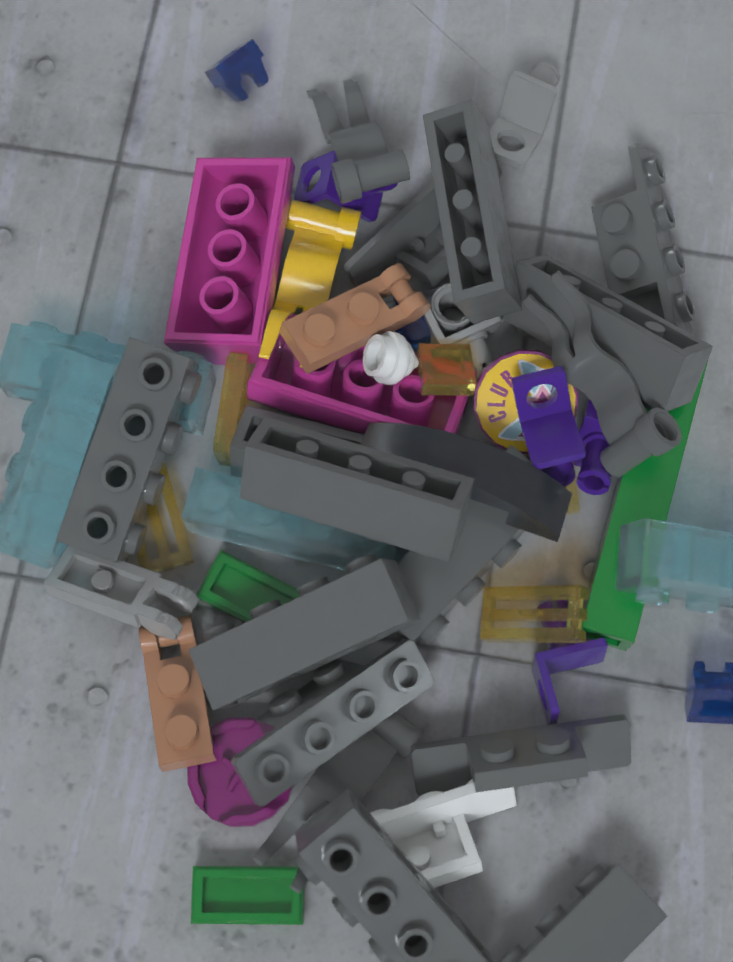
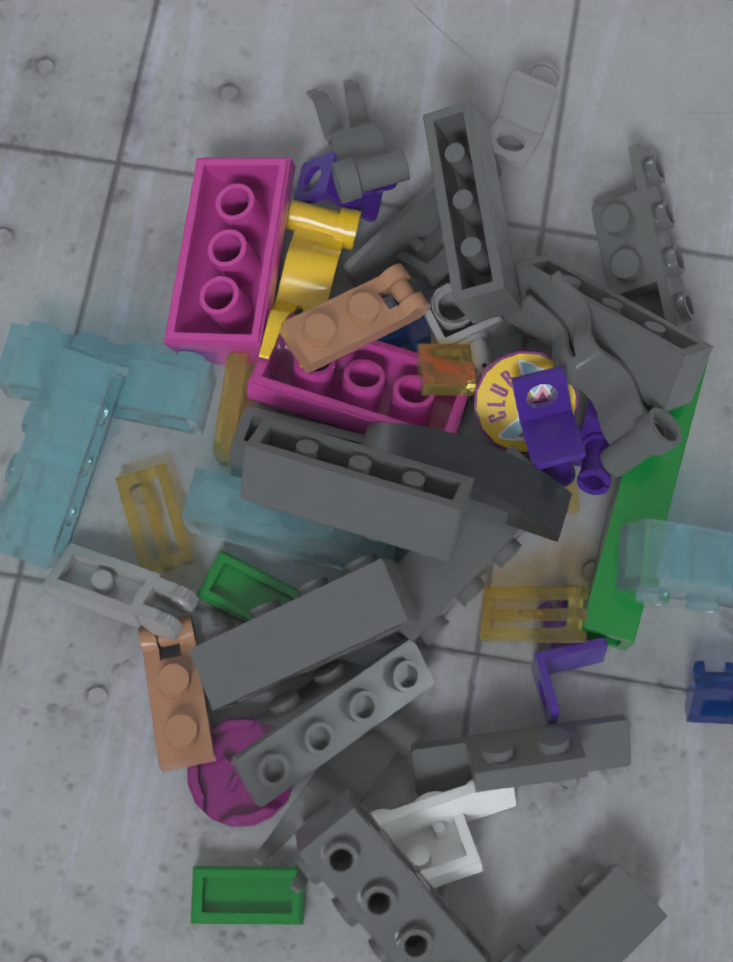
(129, 451): dark grey brick -> none
(227, 71): clear blue tile -> none
(389, 358): white plate -> none

